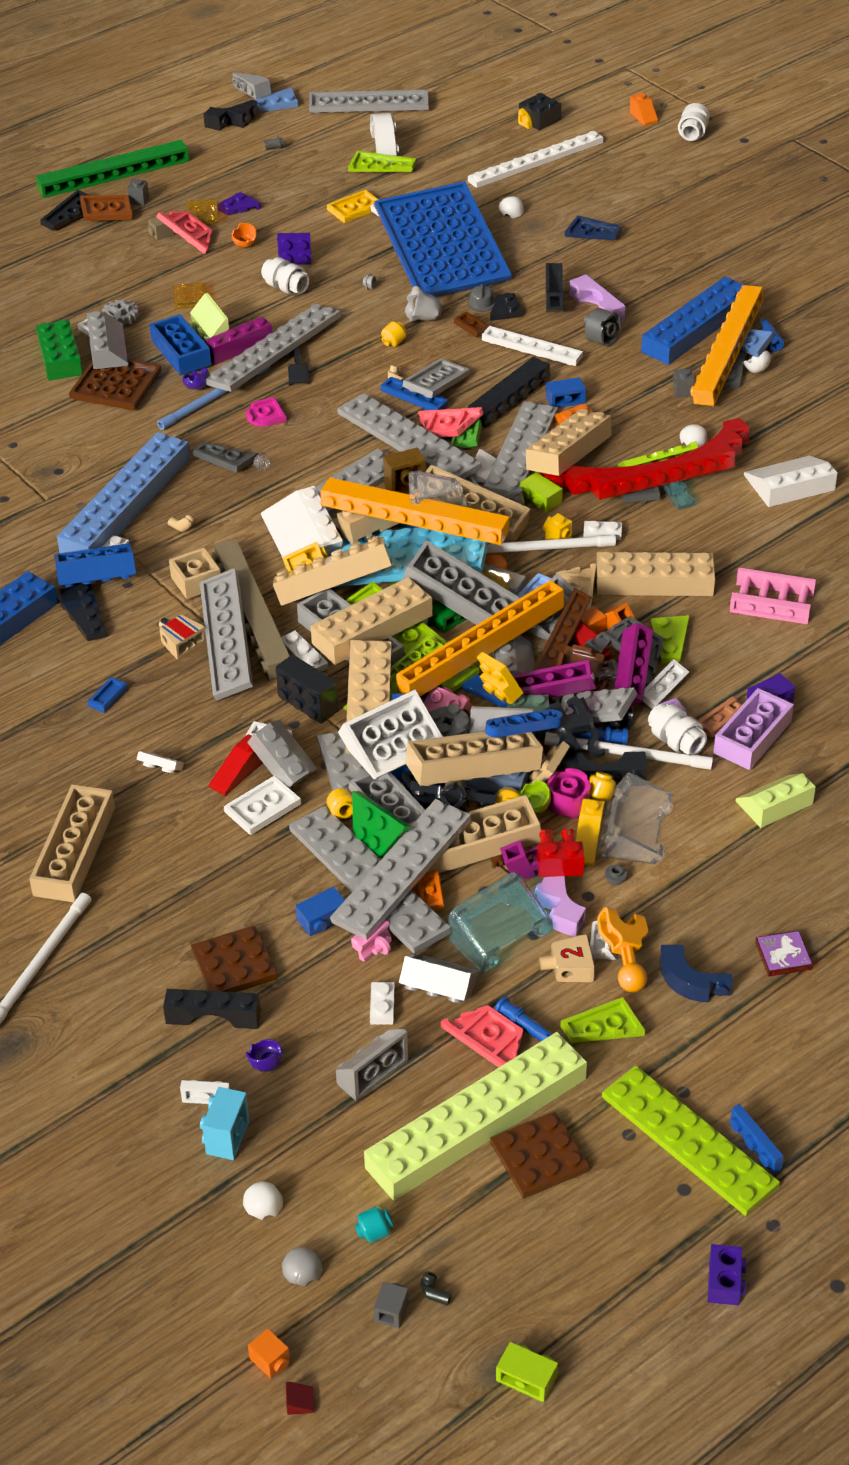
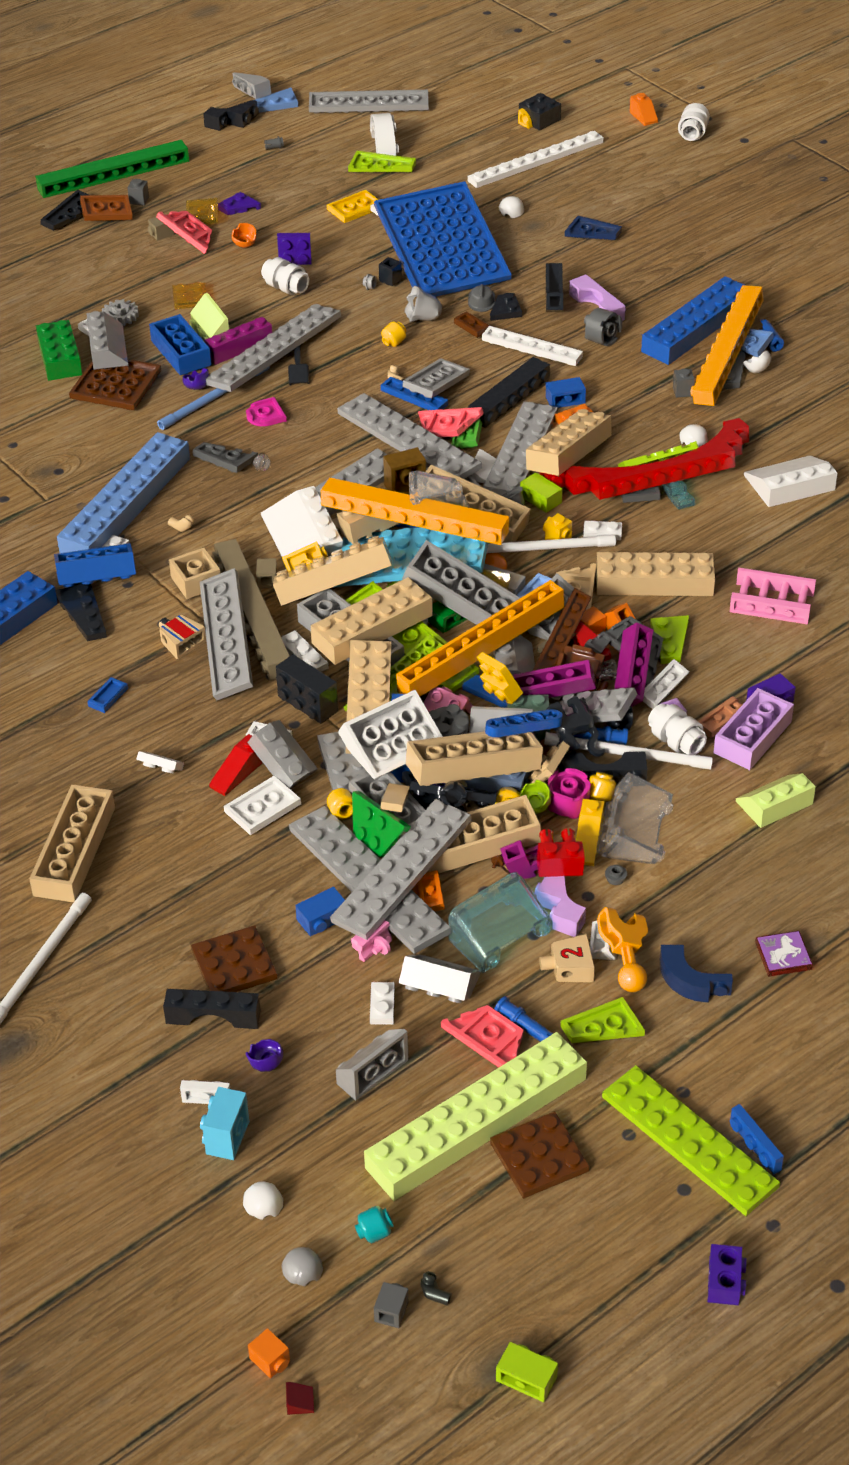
(266, 572): none -> dark tan brick
(390, 271): none -> black brick
(395, 797): none -> tan tile

